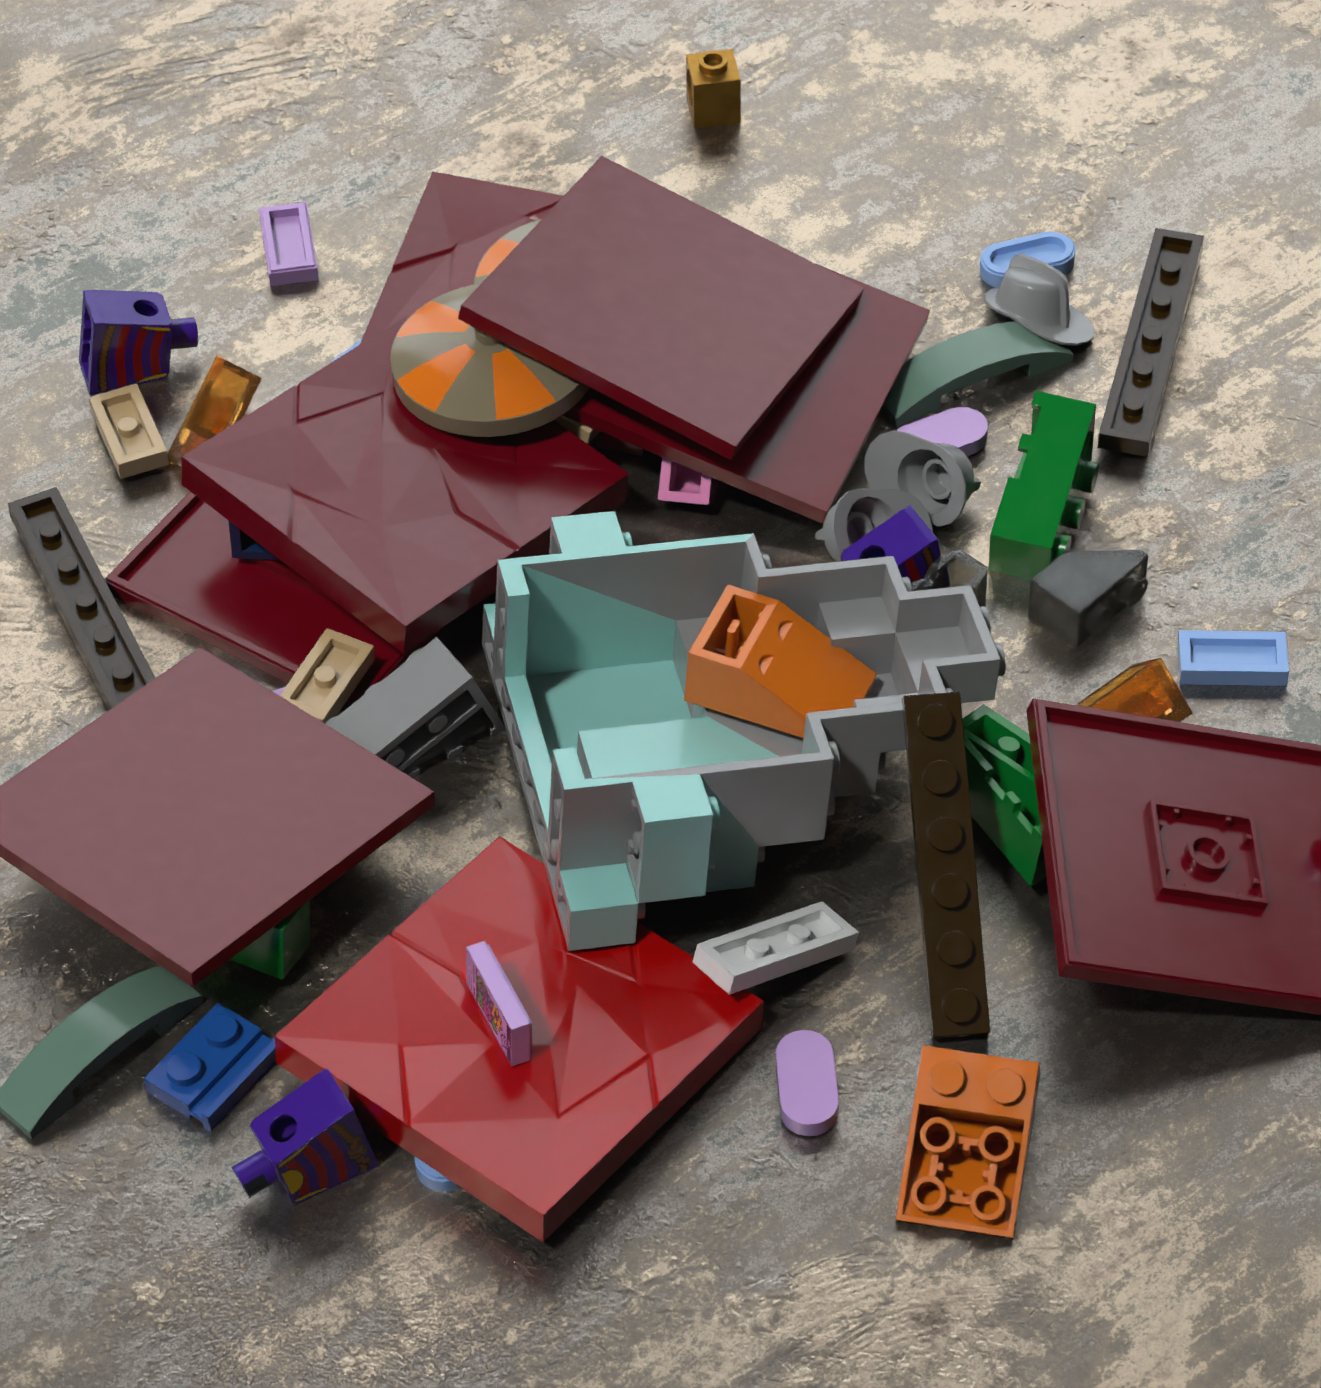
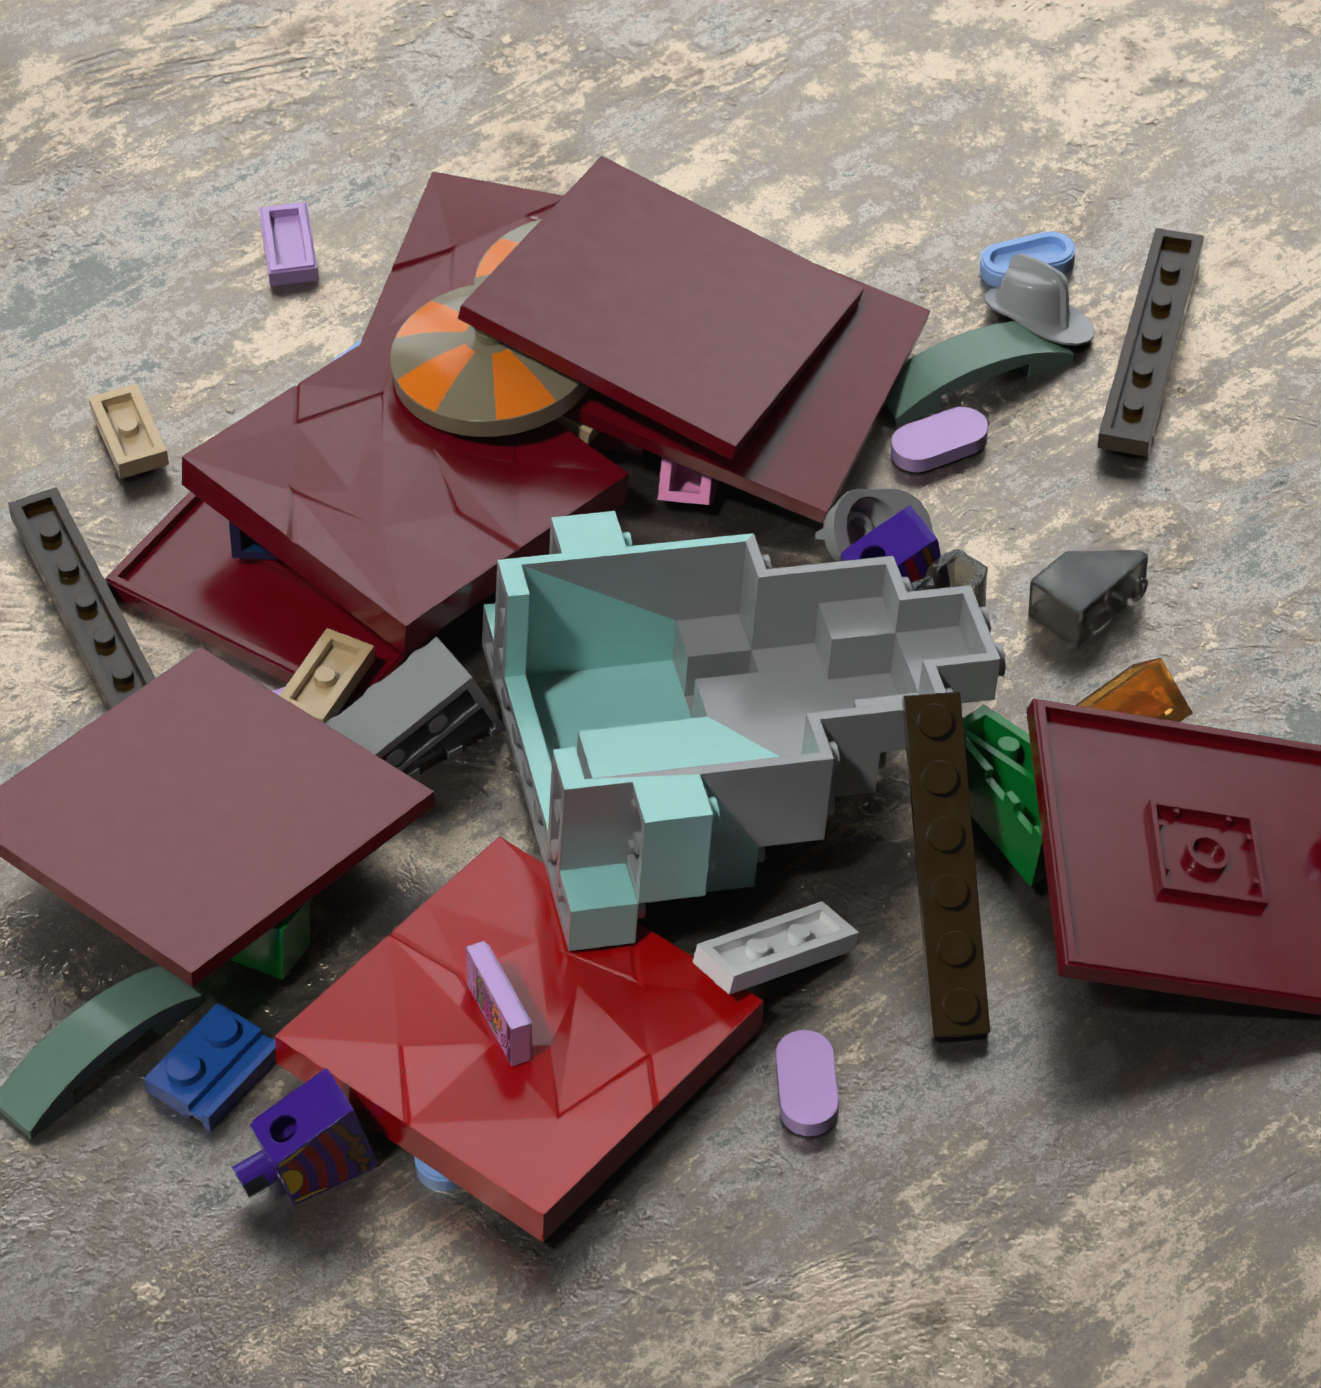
(129, 338): dark purple torso -> none
(217, 406): clear orange brick -> none
(713, 88): pearl gold brick -> none
(770, 665): orange slope -> none
(928, 470): light grey piece -> none
(968, 1141): orange slope -> none
(1046, 488): green wedge -> none
(1232, 658): light blue tile -> none

